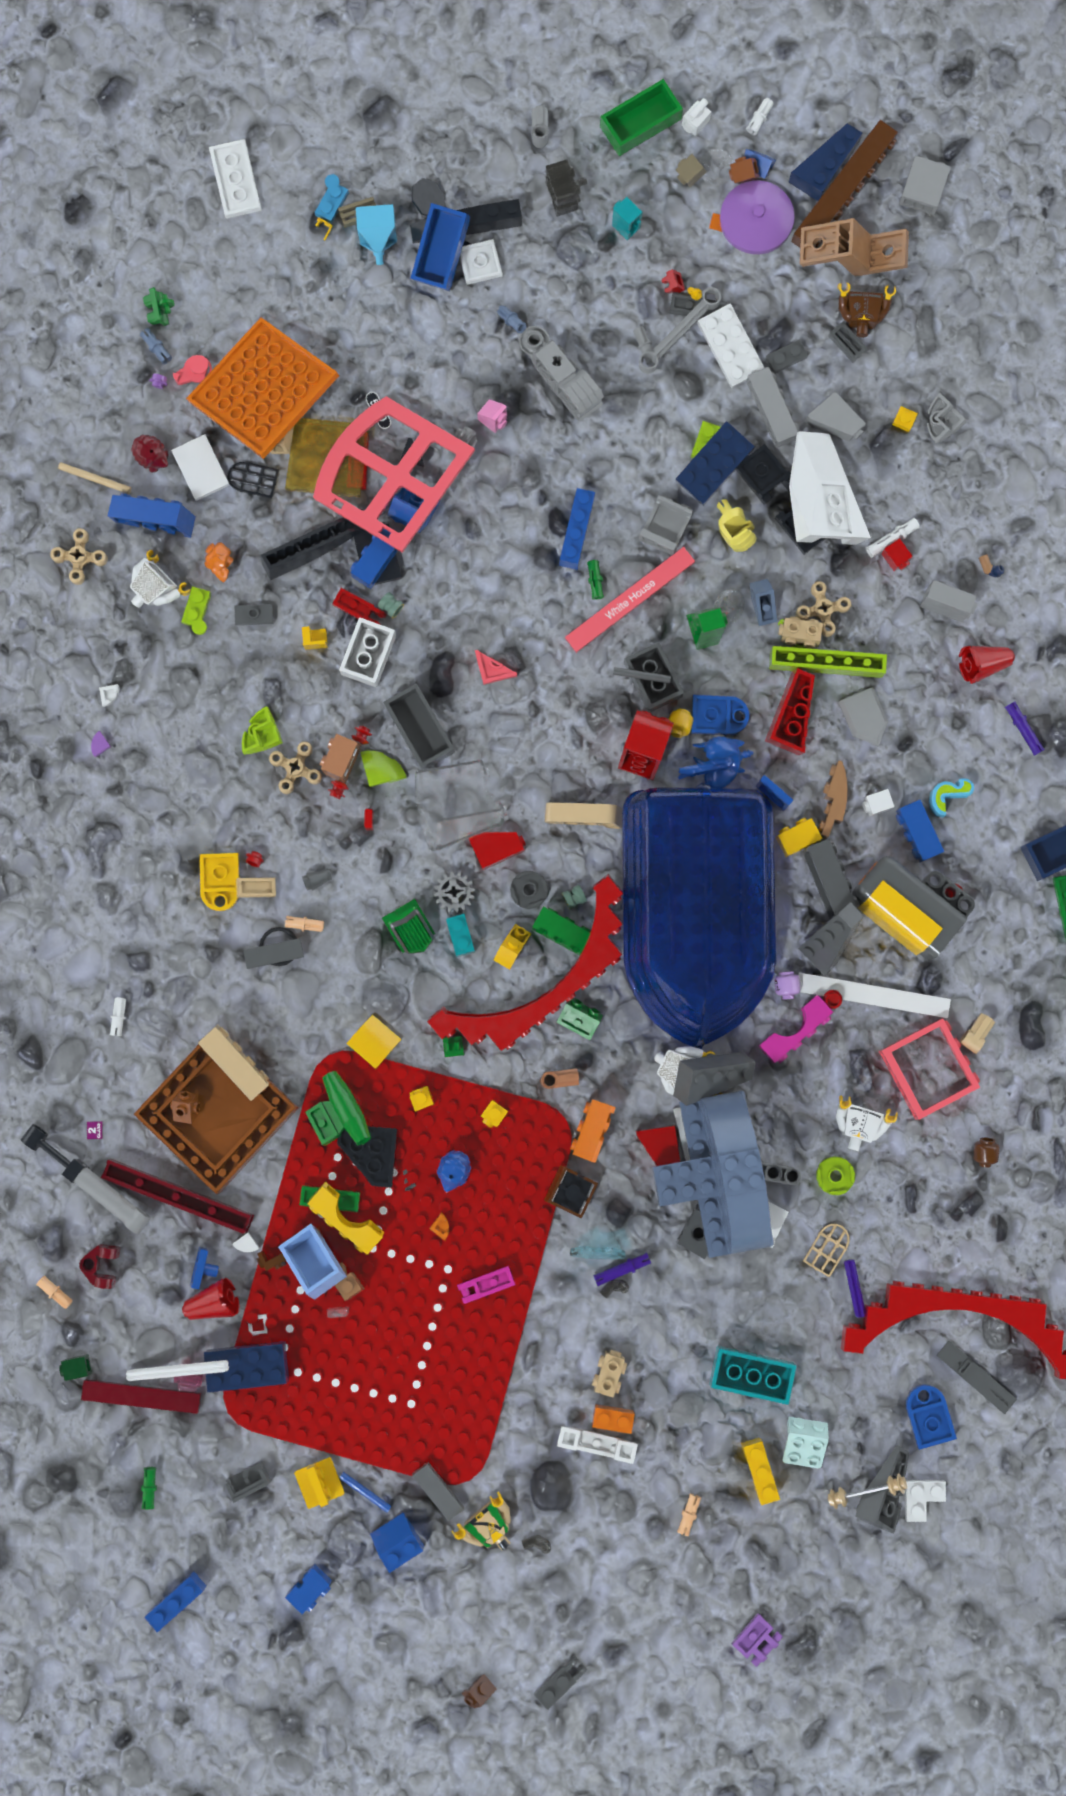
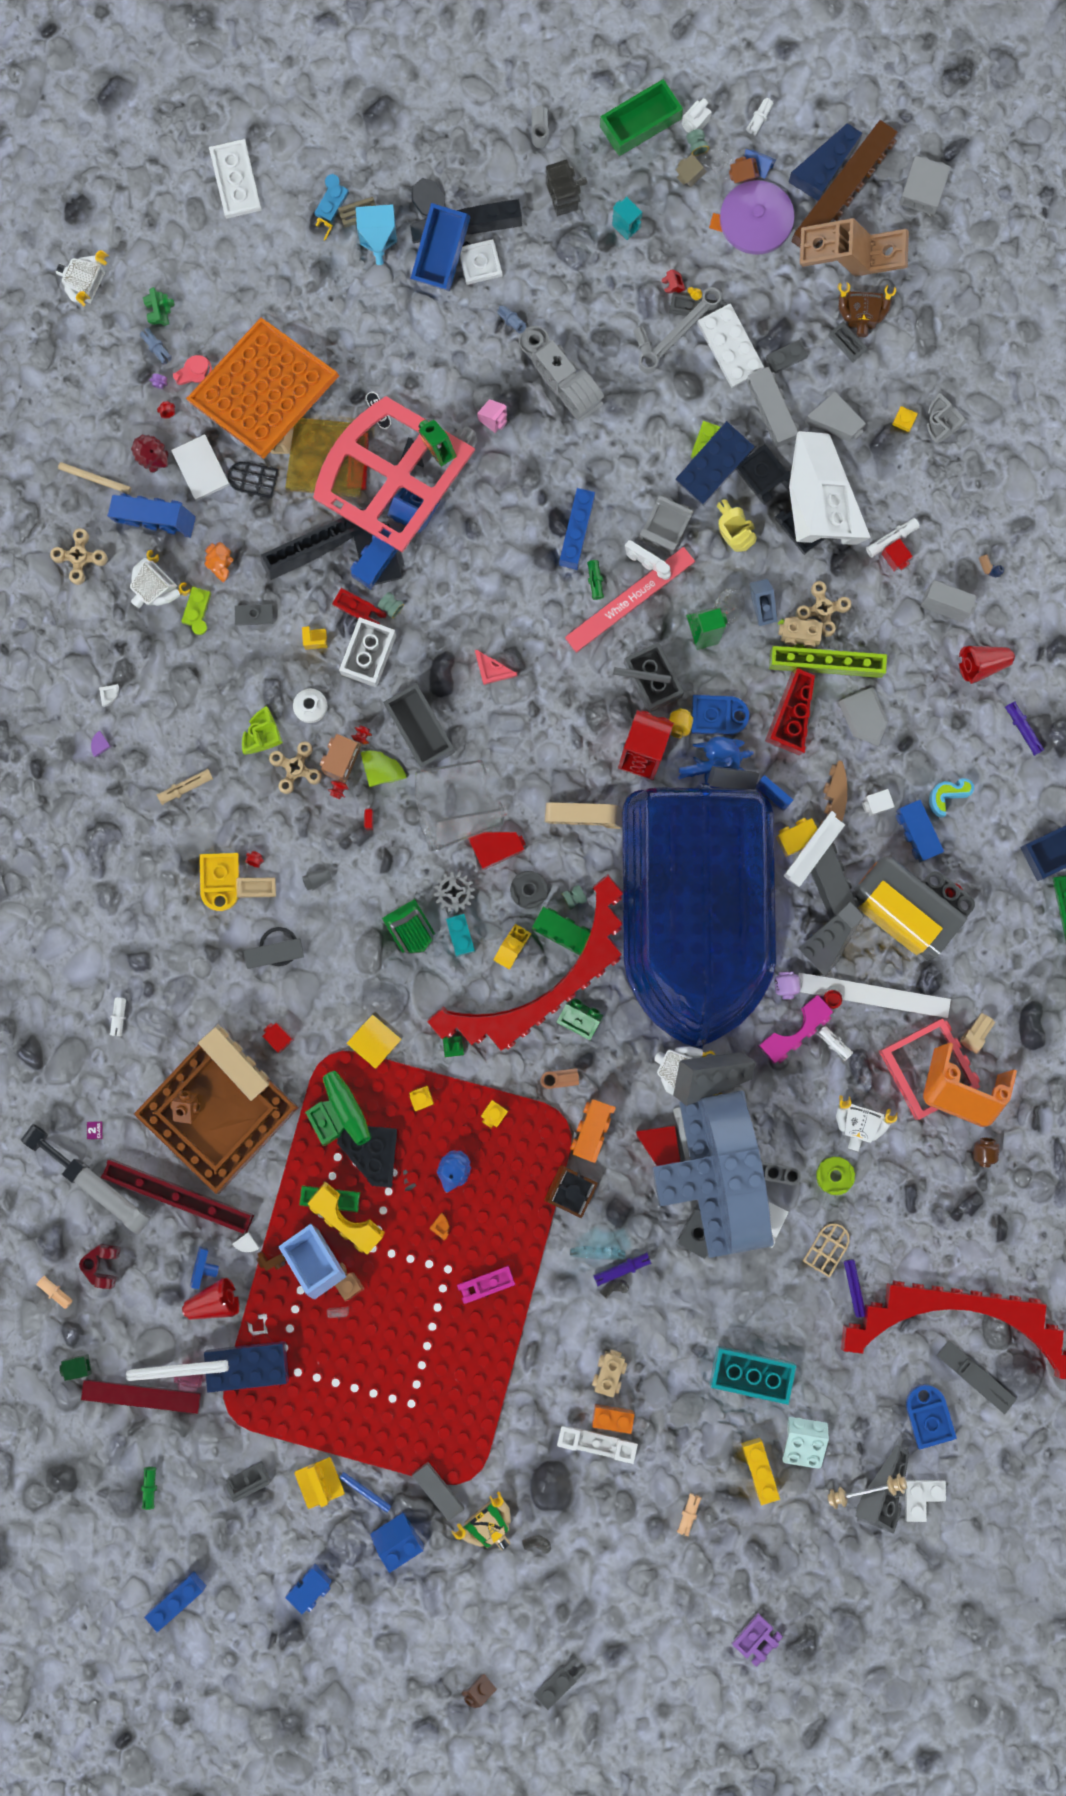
(83, 277): none -> white torso
(166, 410): none -> red plate
(184, 787): none -> tan pin
(277, 1037): none -> red brick
(304, 923): light nougat axle -> none
(314, 714): none -> white piece
(432, 436): none -> green torso
(648, 560): none -> white hinge
(697, 142): none -> sand green wheel
(732, 778): none -> dark grey tile
(814, 849): none -> white fence
(835, 1043): none -> white pin
(949, 1095): none -> orange windscreen

